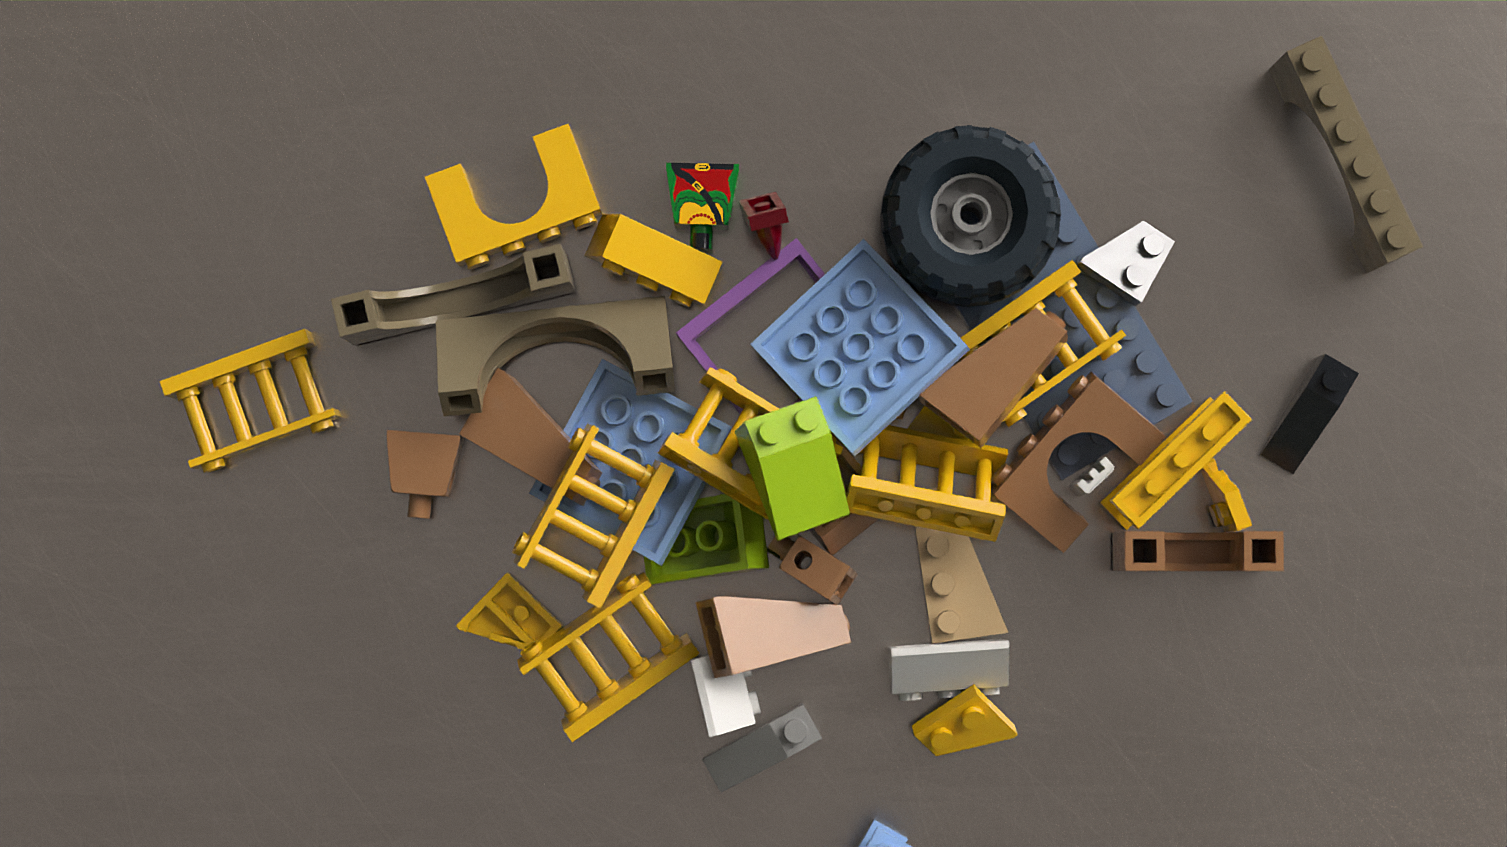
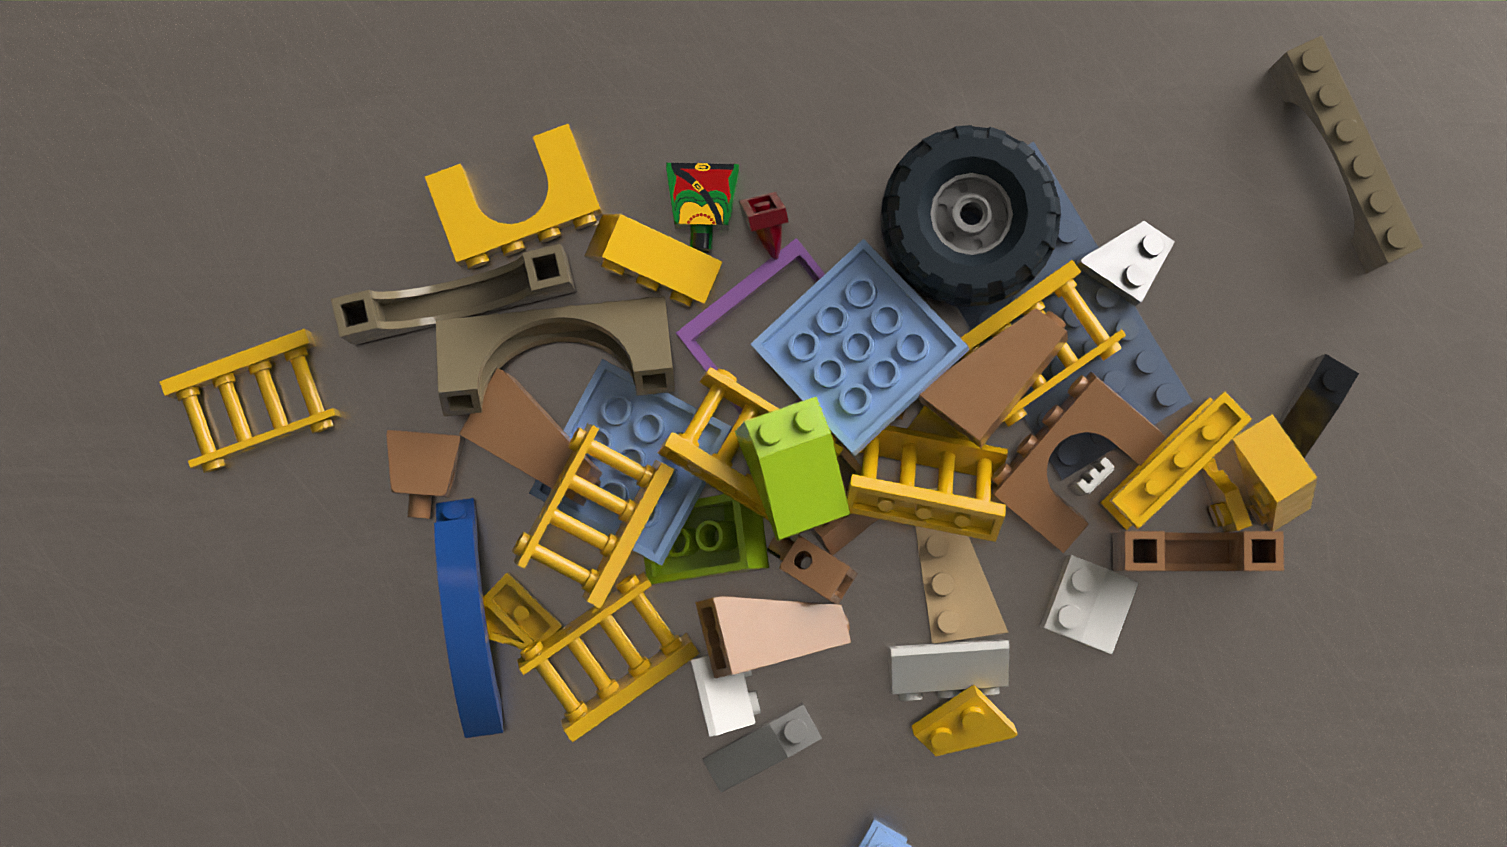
(465, 619): none -> blue arch
(1089, 604): none -> white slope
(1274, 474): none -> yellow wedge

